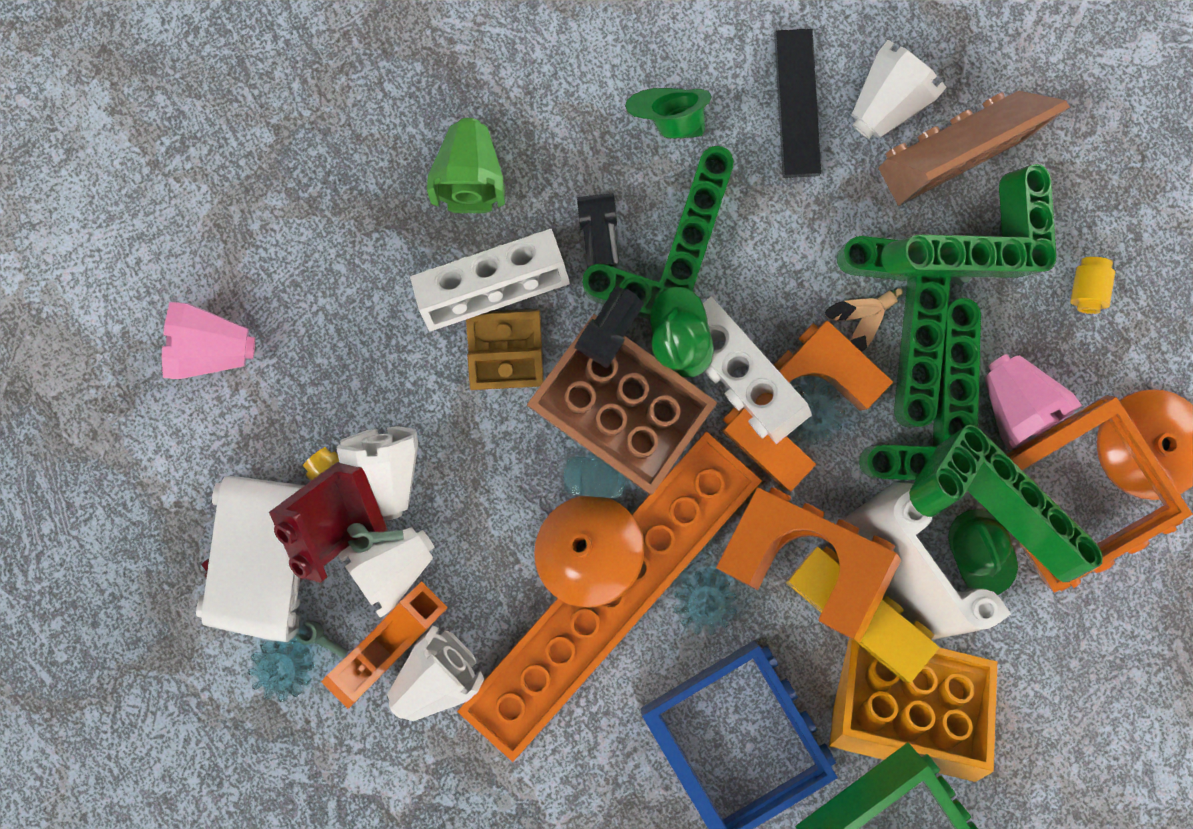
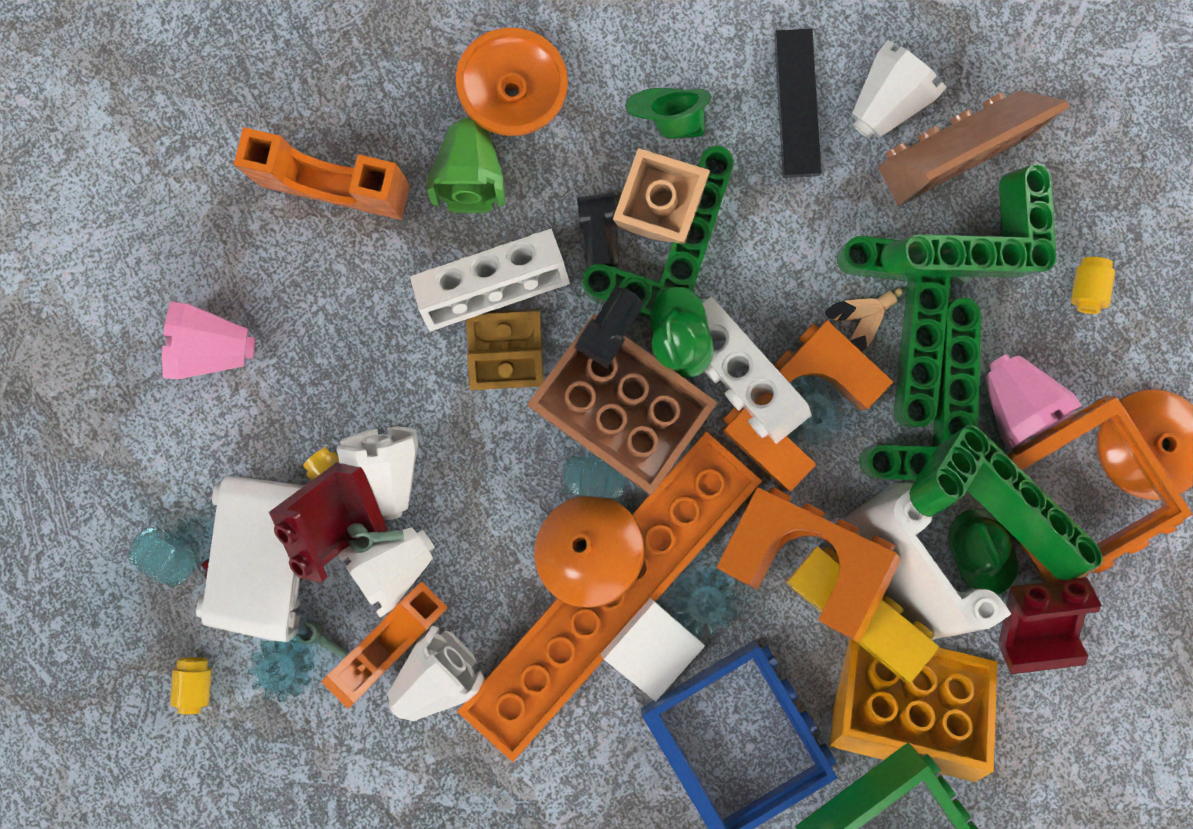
(163, 556): none -> clear light blue gear
(190, 685): none -> yellow brick
(368, 187): none -> orange arch
(508, 61): none -> orange dish
(652, 649): none -> white tile
(660, 197): none -> light nougat slope
(1046, 625): none -> dark red panel

